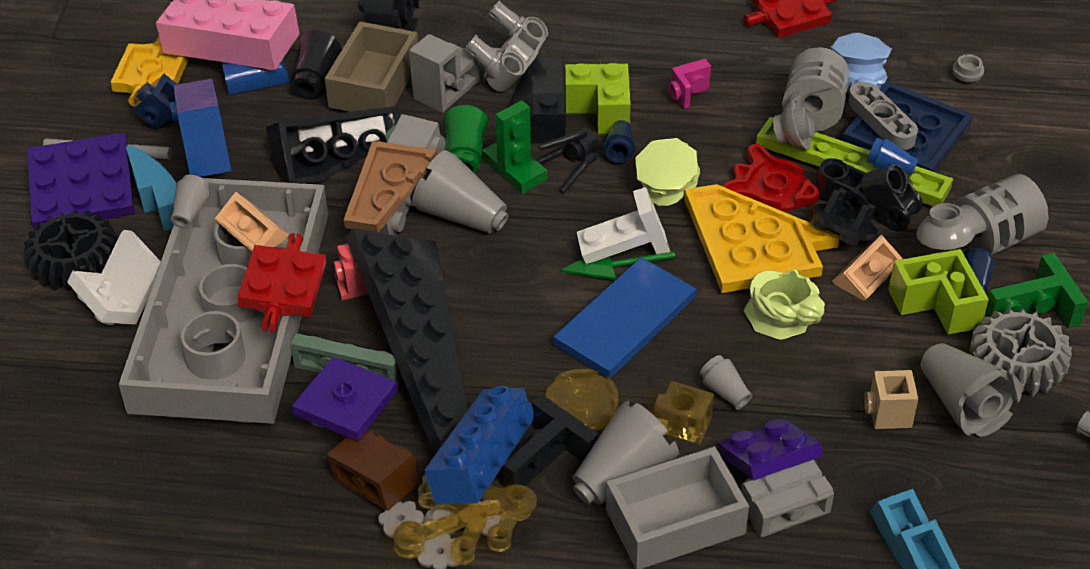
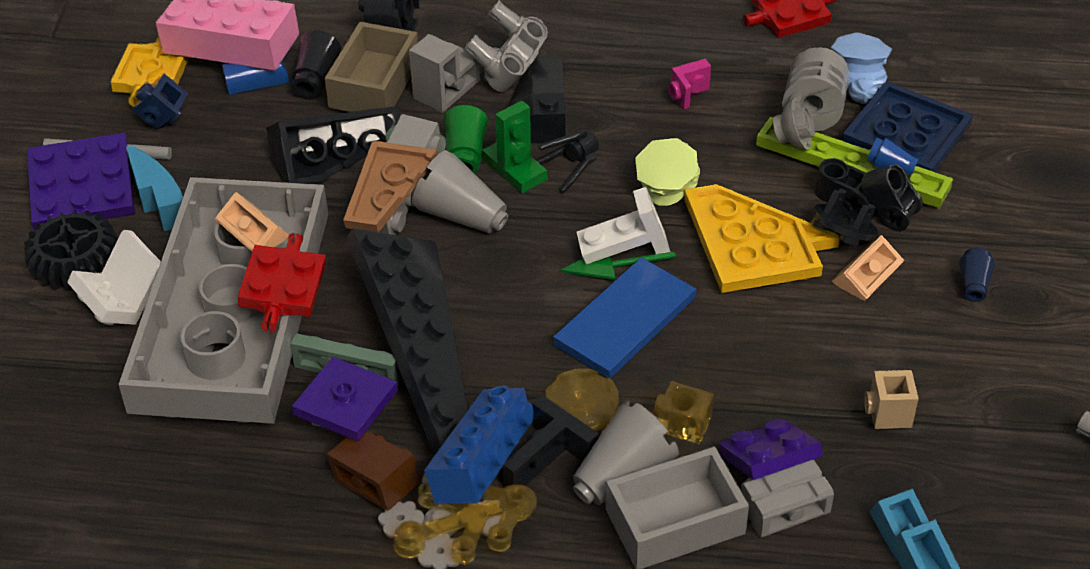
(189, 199): light grey cone -> none
(201, 127): blue brick -> none
(348, 275): coral brick -> none
(598, 90): lime brick -> none
(619, 143): dark blue cone -> none
(725, 381): light grey cone -> none
(772, 181): red tile -> none
(783, 304): yellowish green piece -> none
(868, 101): light grey beam -> none
(940, 283): lime brick -> none
(968, 68): light grey plate -> none
(971, 388): light grey cone -> none
(988, 217): light grey cylinder -> none
(1025, 347): light grey gear -> none
(1050, 290): green bracket -> none

